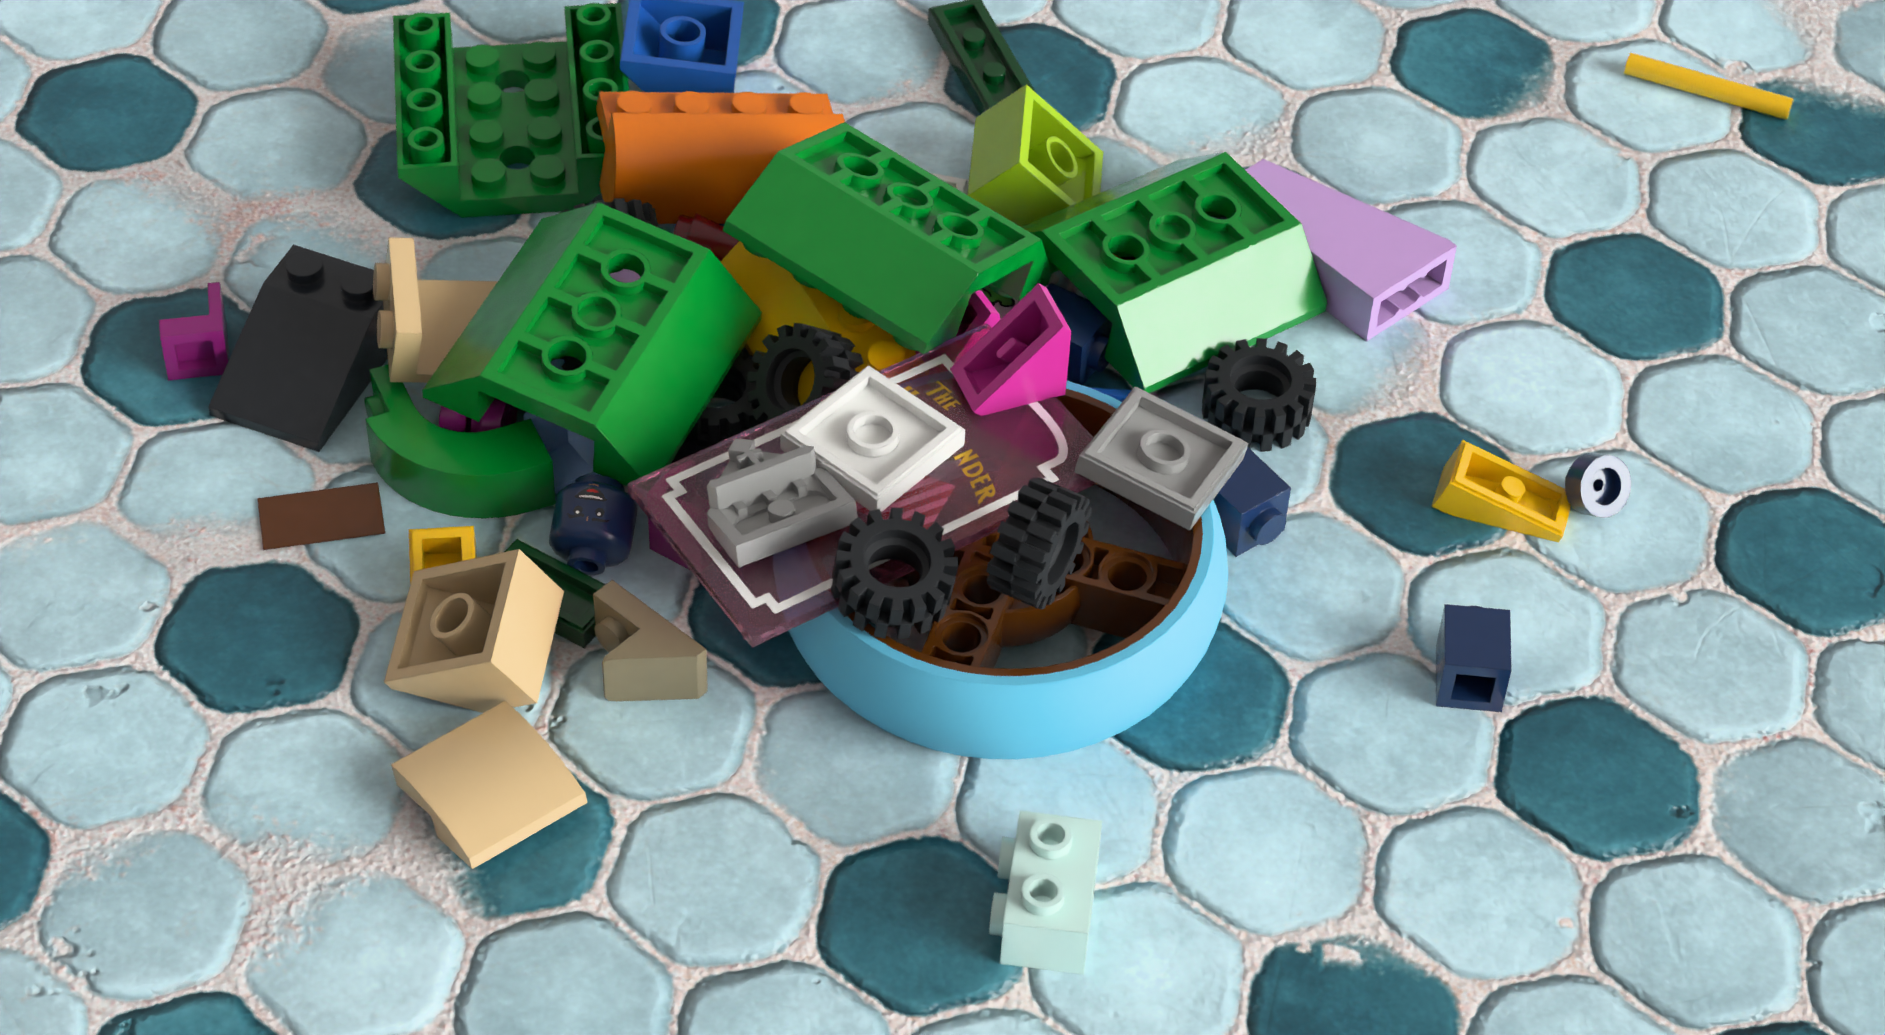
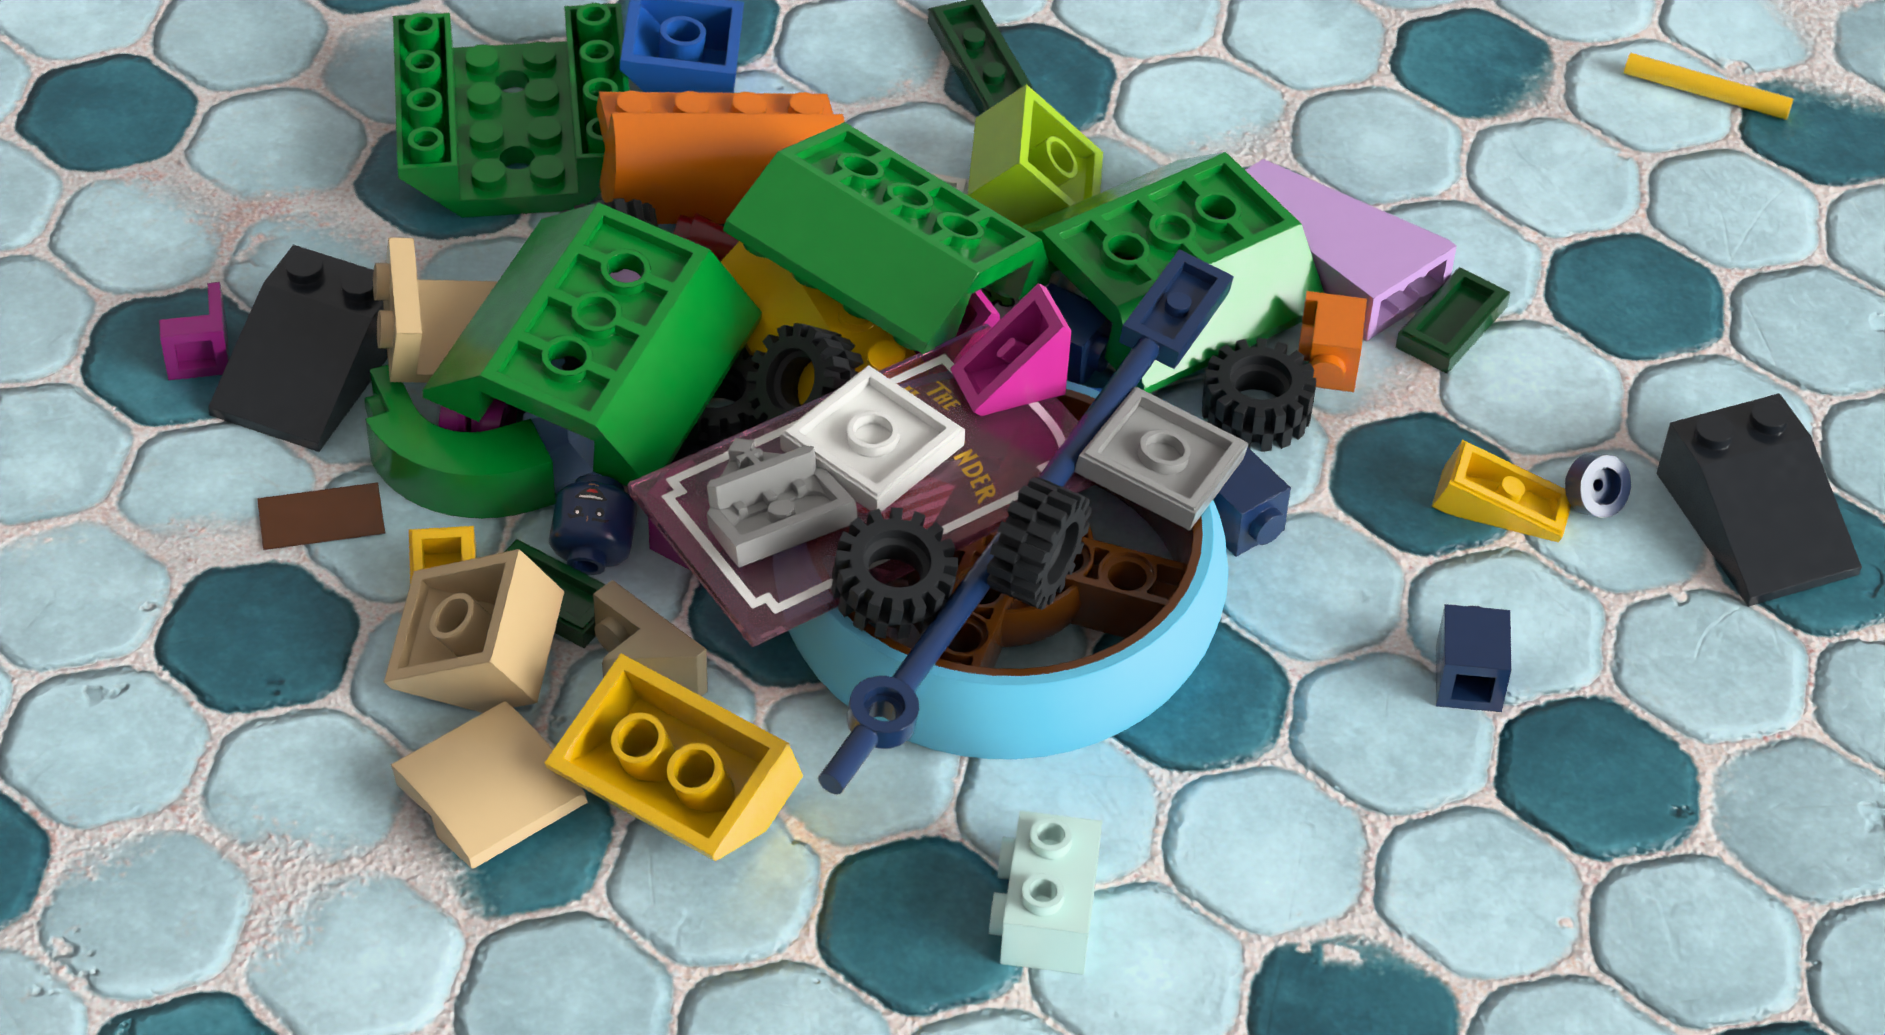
(676, 760): none -> yellow slope
(1158, 330): none -> dark blue bar
(1333, 338): none -> orange brick
(1452, 320): none -> dark green tile
(1758, 498): none -> black slope

